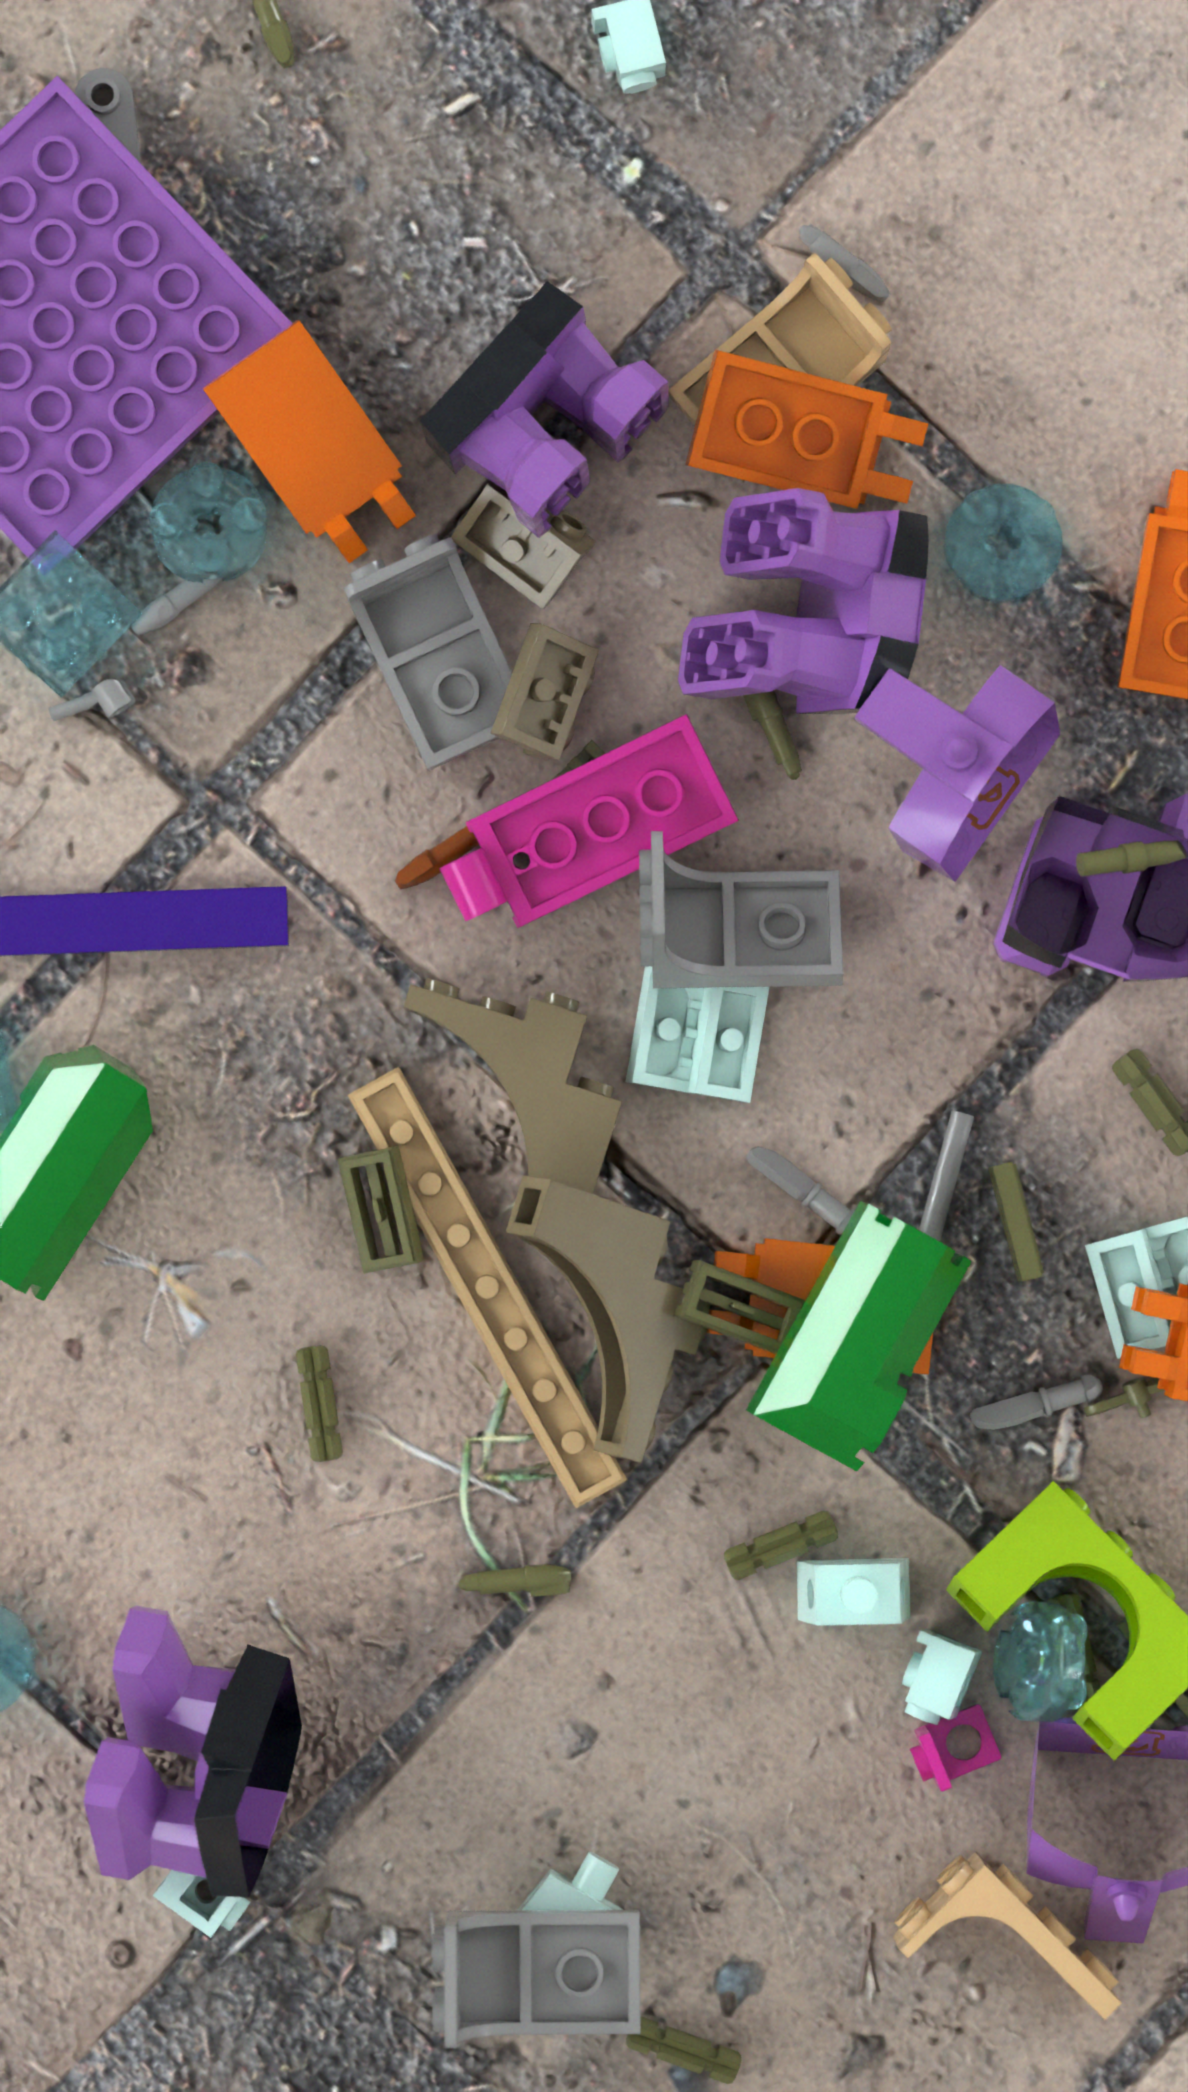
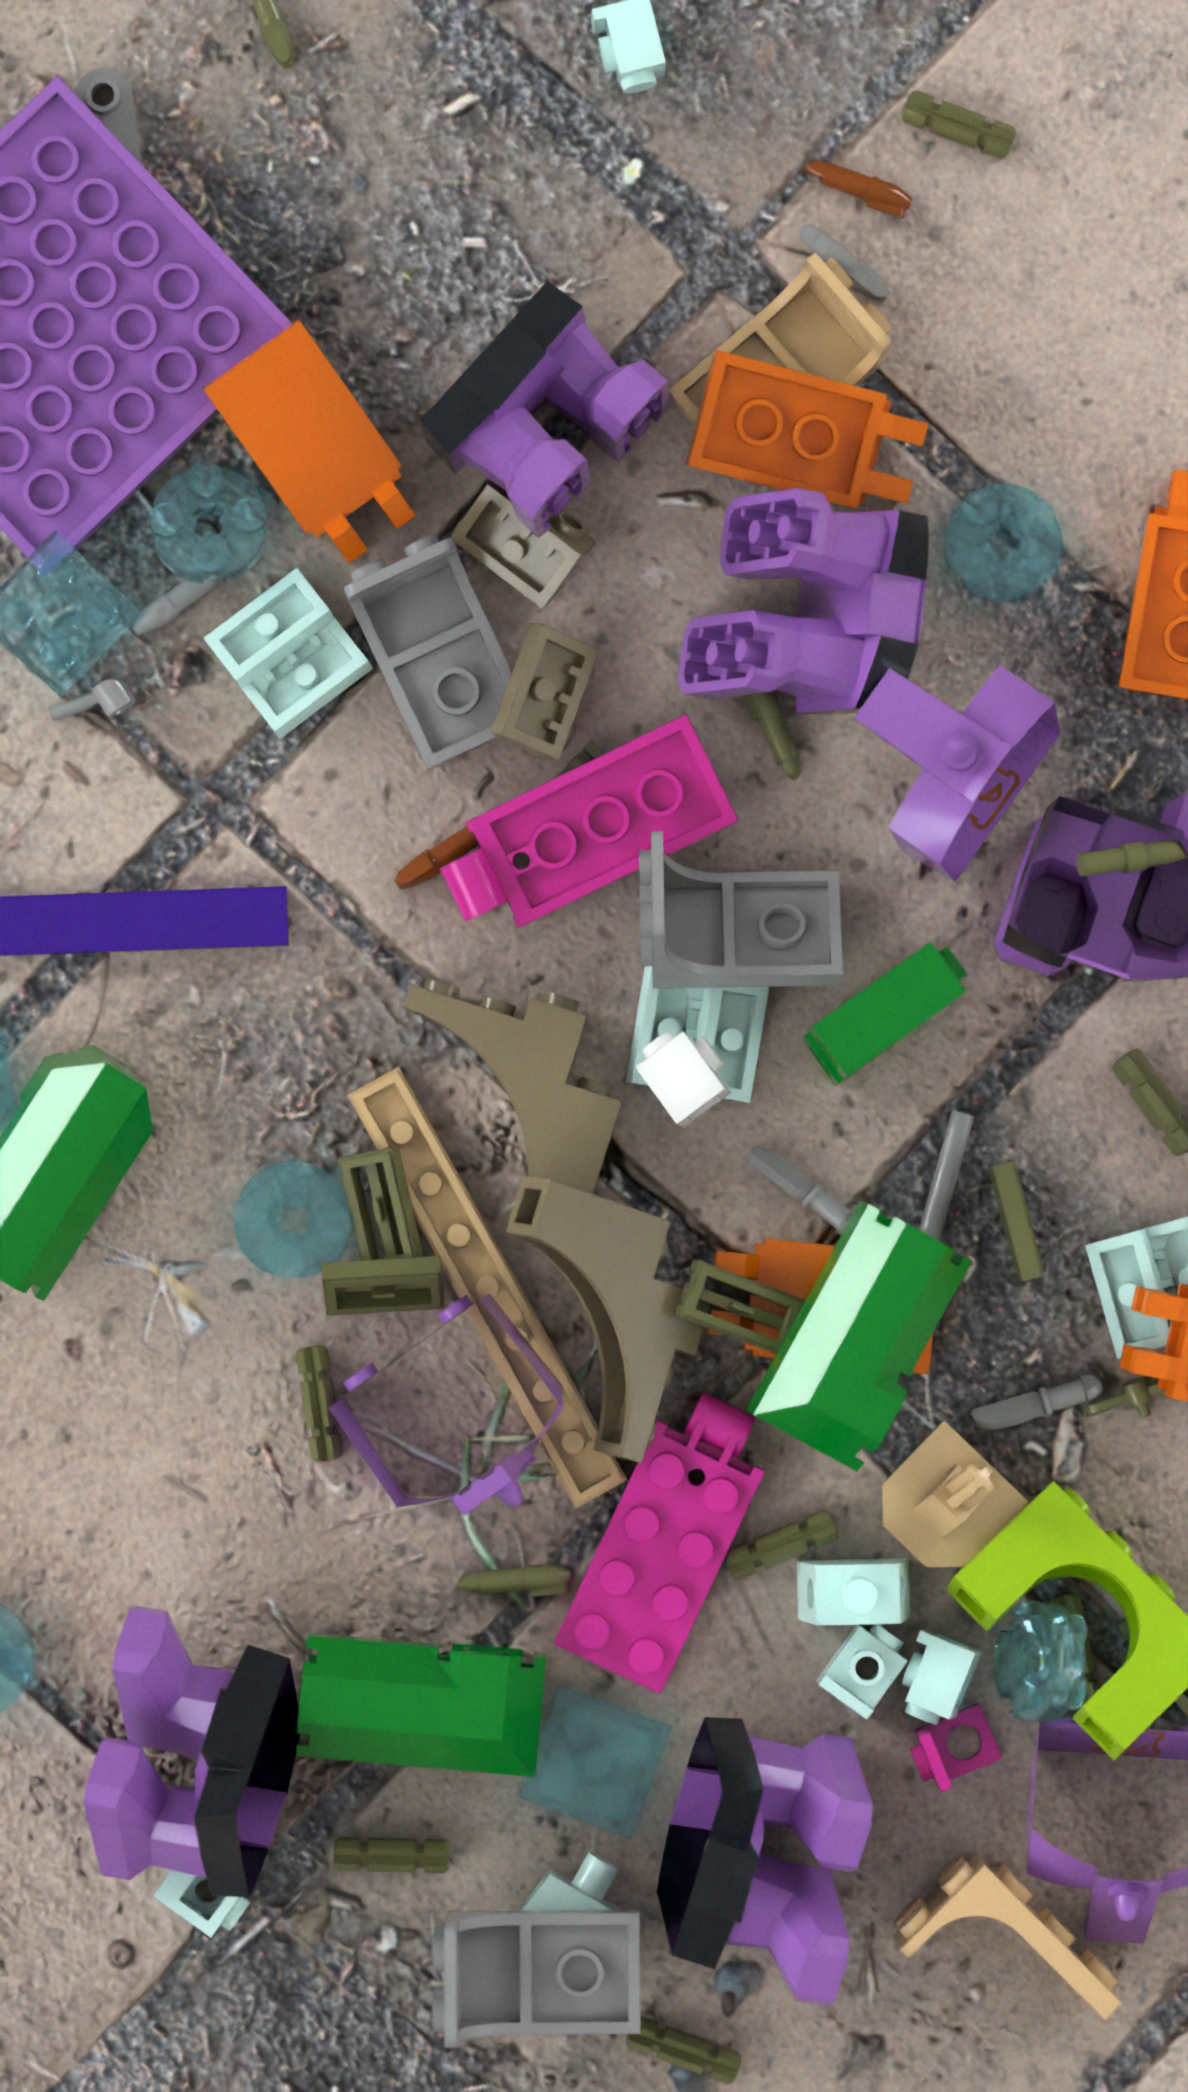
(259, 1214): none -> clear light blue plate
(288, 653): none -> light aqua slope
(383, 1285): none -> olive tile
(391, 1855): none -> olive axle
(421, 1707): none -> green brick
(499, 1479): none -> medium lavender piece
(596, 1761): none -> clear light blue plate
(663, 1546): none -> dark pink hinge
(683, 1075): none -> white brick
(745, 1895): none -> medium lavender piece
(840, 1675): none -> light aqua brick
(876, 193): none -> dark orange piece
(886, 1011): none -> green arch
(947, 1501): none -> tan piece
(958, 124): none -> olive axle

